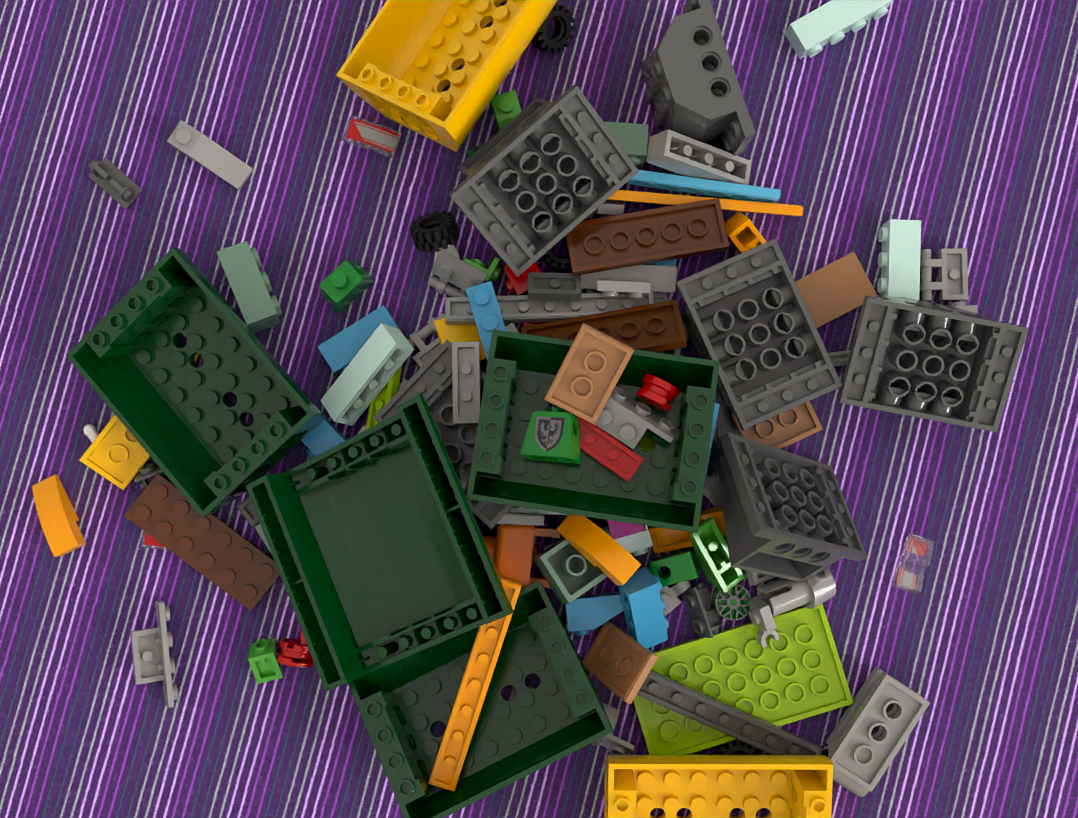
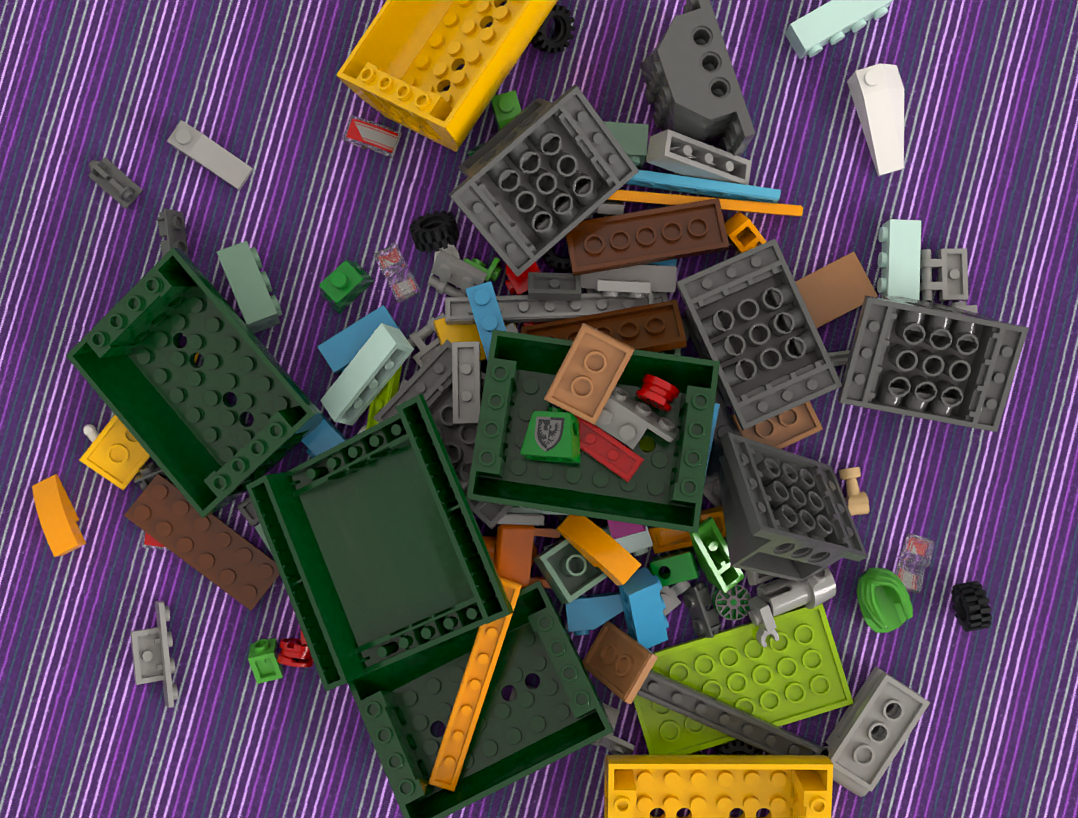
(172, 225): none -> dark grey hinge
(397, 272): none -> clear slope
(856, 501): none -> tan leg
(880, 108): none -> white wedge
(883, 600): none -> bright green hair
(971, 606): none -> black tyre

